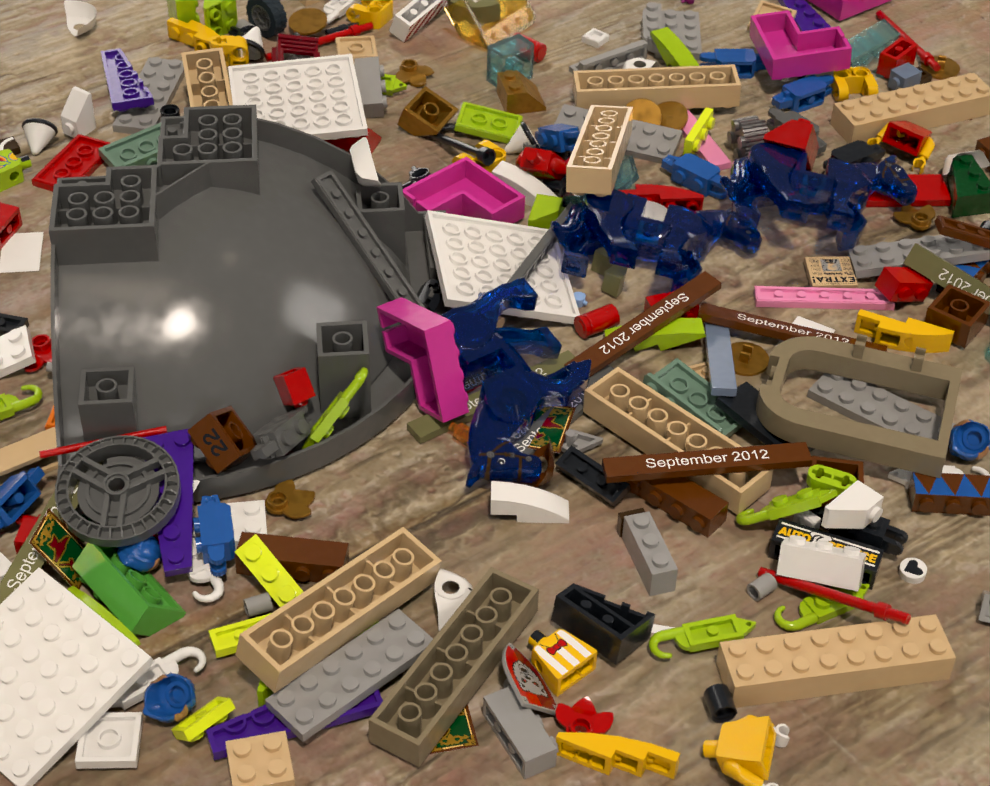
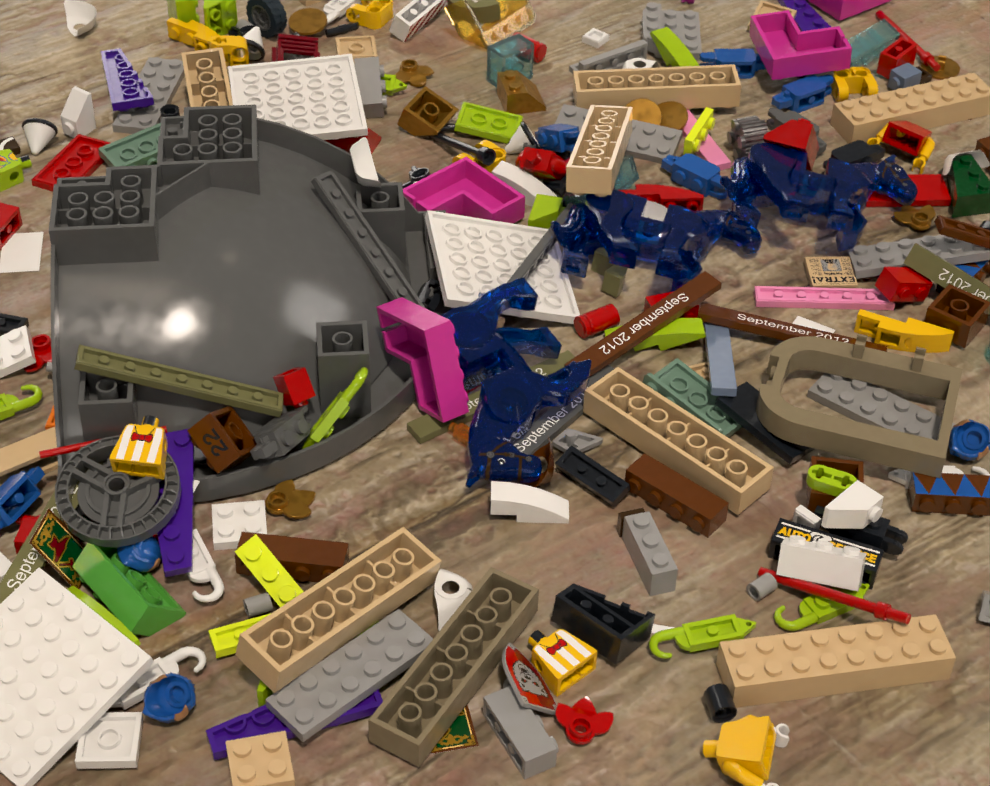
(141, 450): none -> torso
(178, 381): none -> olive tile
(210, 714): neon yellow plate -> none
(216, 534): blue hinge -> none
(354, 30): red bar -> none
(554, 426): sticker -> none
(580, 299): light blue piece -> none
(608, 751): yellow slope -> none
(706, 462): reddish brown tile -> none
(749, 359): pearl gold piece -> none
(784, 506): lime plate -> none
(912, 570): white tile -> none

